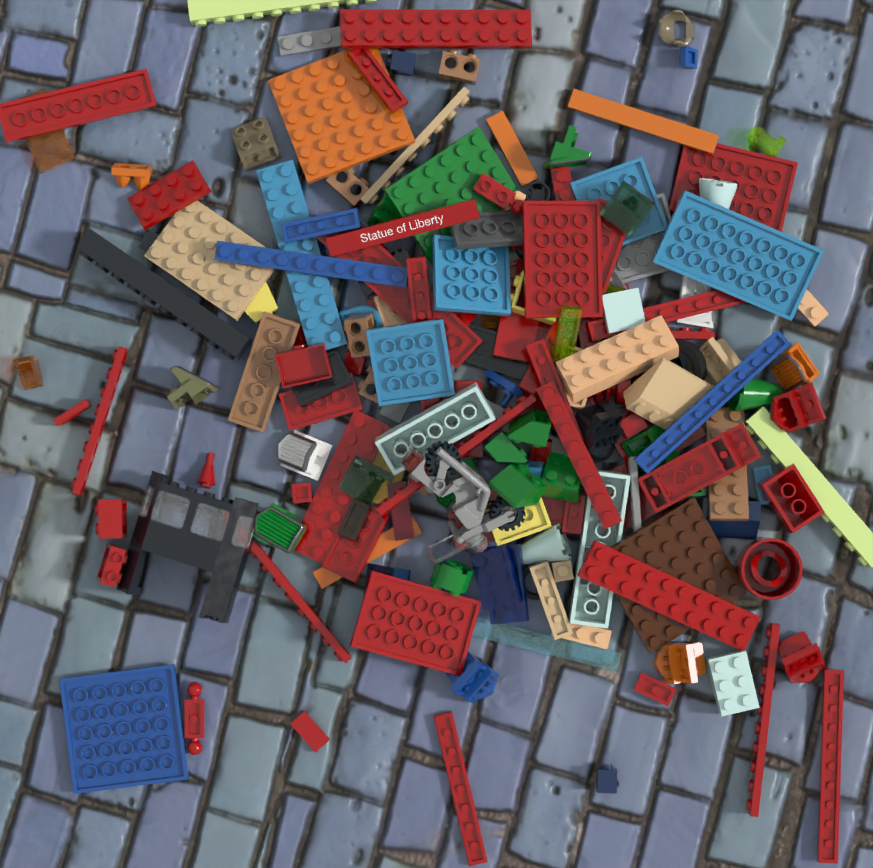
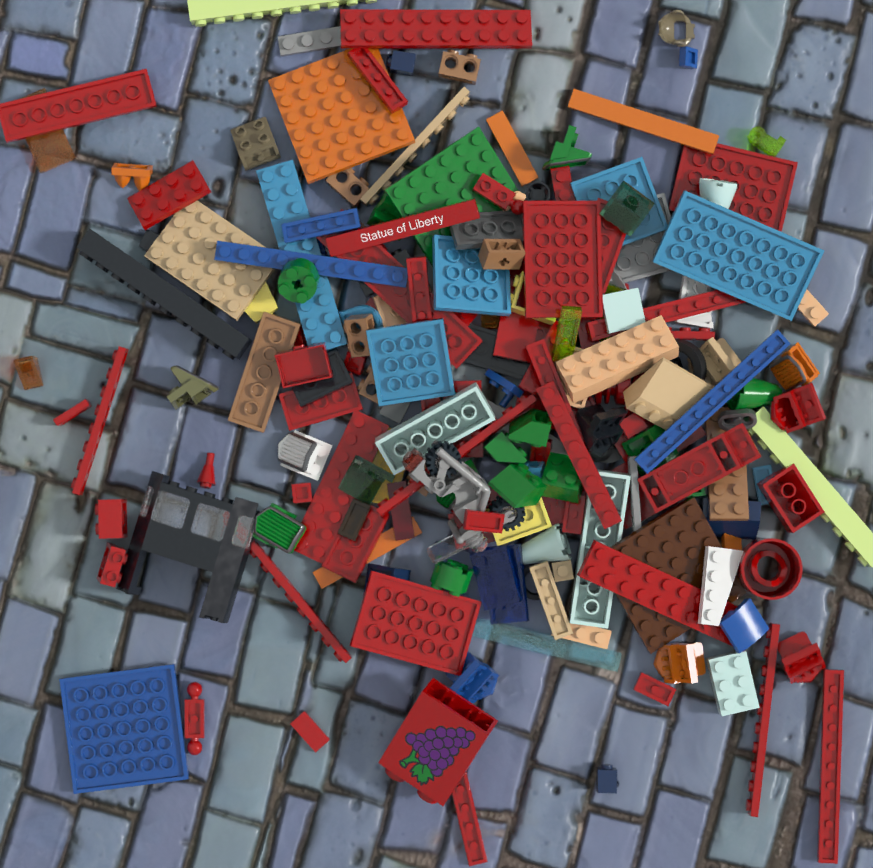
(296, 290): none -> green brick
(437, 742): none -> red brick
(483, 521): none -> red tile
(501, 254): none -> medium nougat brick
(717, 580): none -> white wing
(731, 542): none -> orange tile
(737, 417): none -> flat silver plate
(743, 625): none -> blue slope

